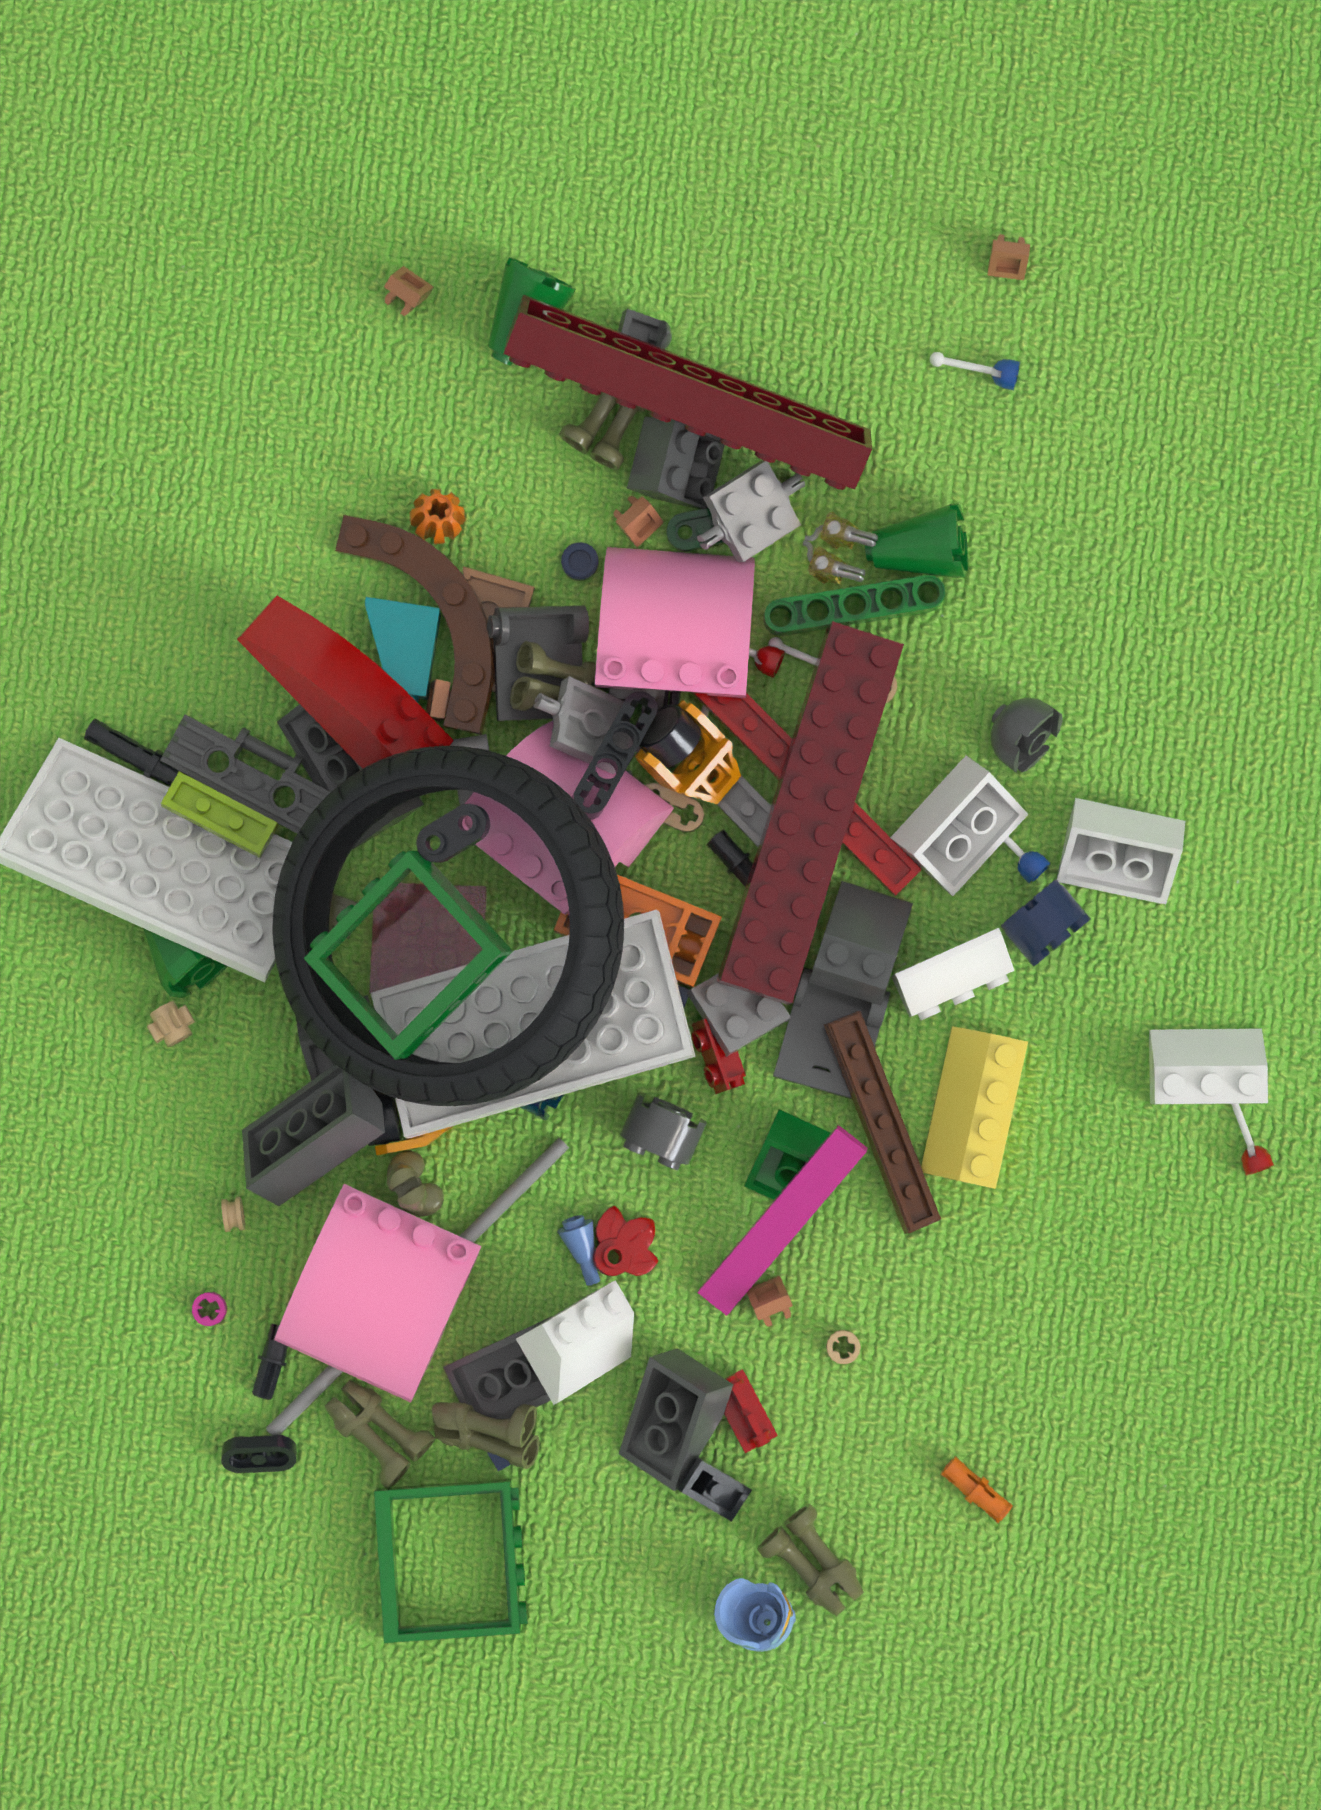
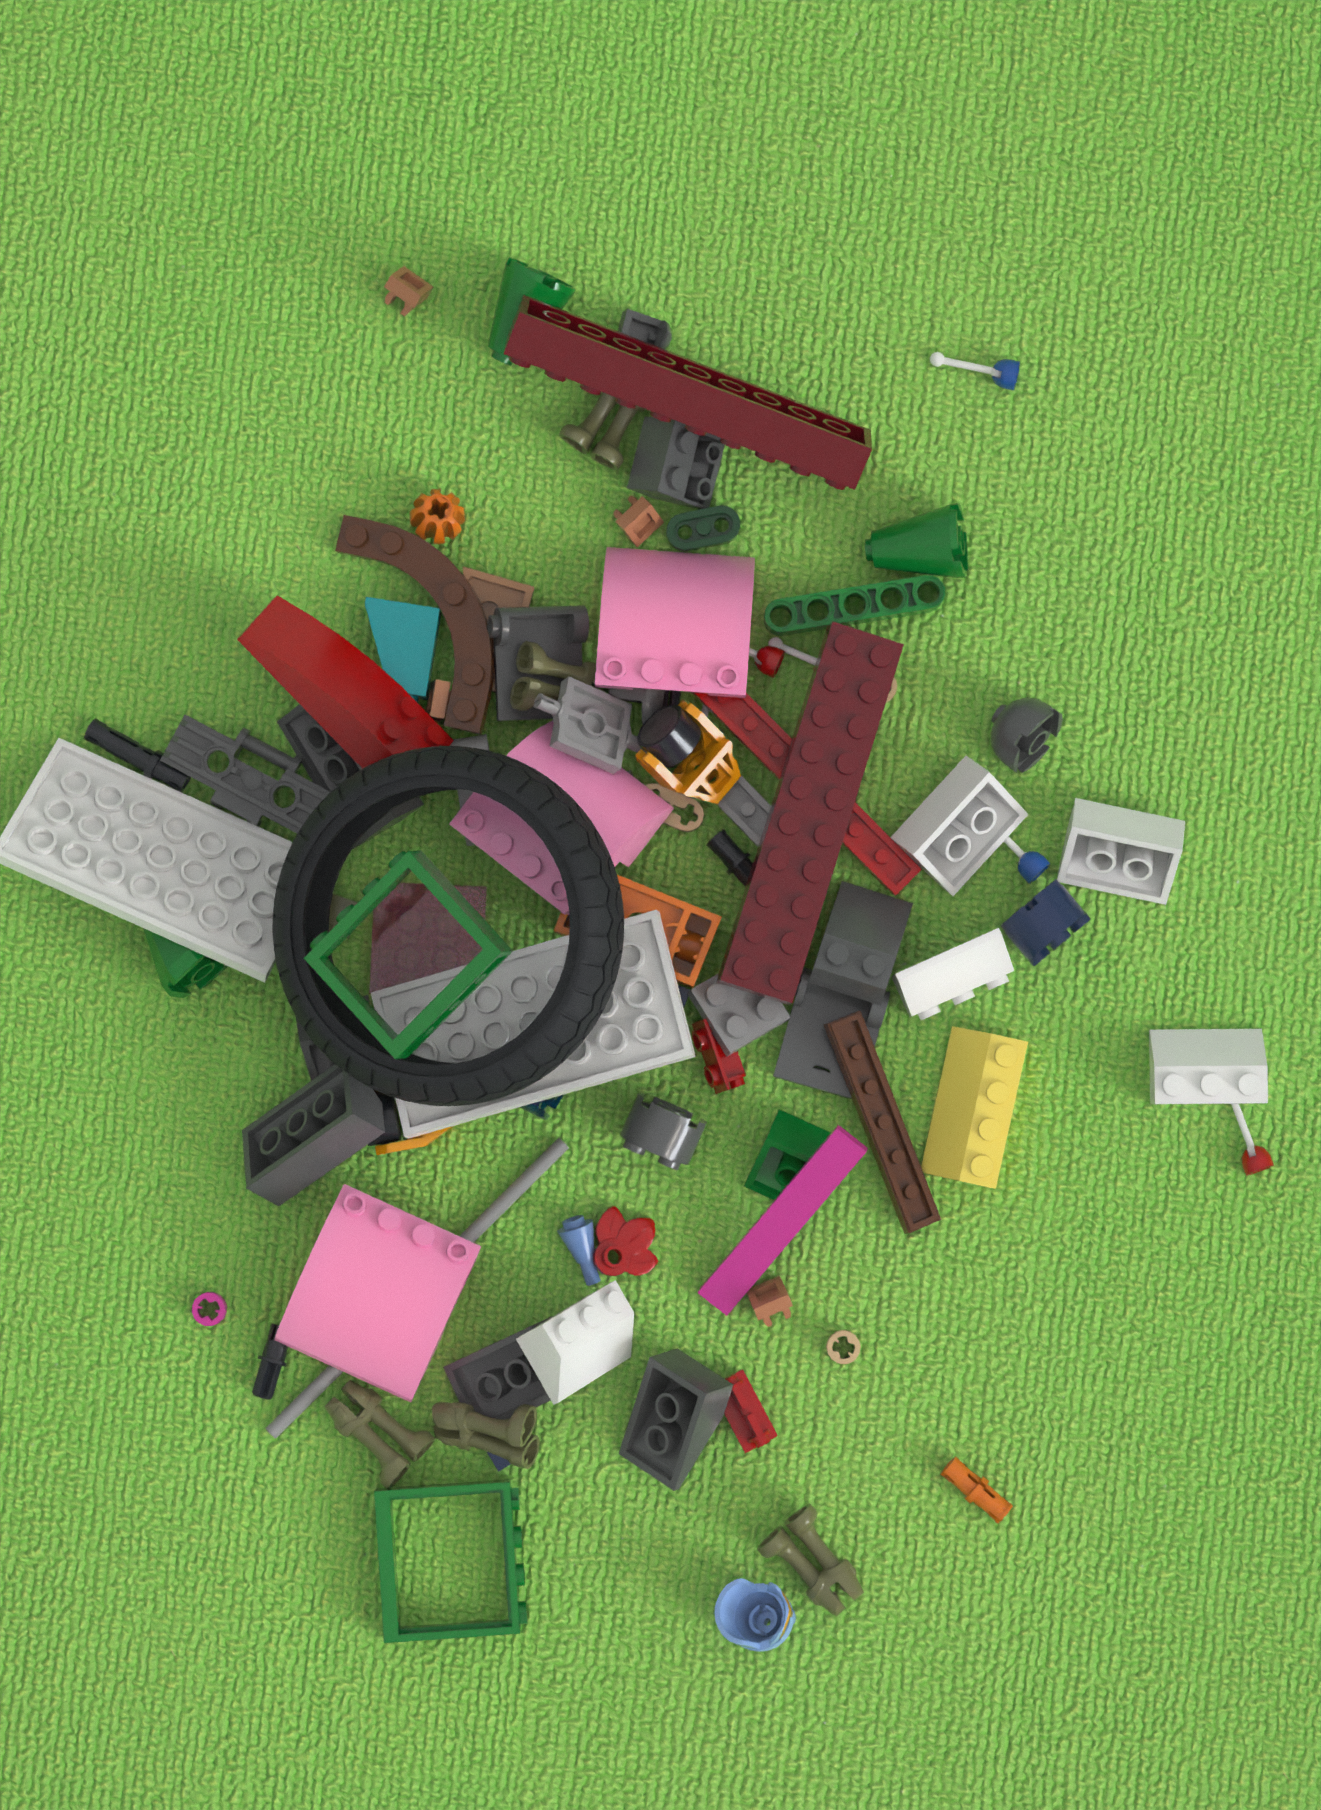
(170, 1024): tan gear -> none
(219, 814): lime plate -> none
(233, 1214): tan bush -> none
(259, 1454): black plate -> none
(413, 1195): olive piece -> none
(451, 833): black plate -> none
(579, 561): dark blue tile -> none
(616, 756): black beam -> none
(714, 1489): slope -> none
(751, 511): light grey plate -> none
(836, 533): piece -> none
(1008, 258): nougat tile -> none

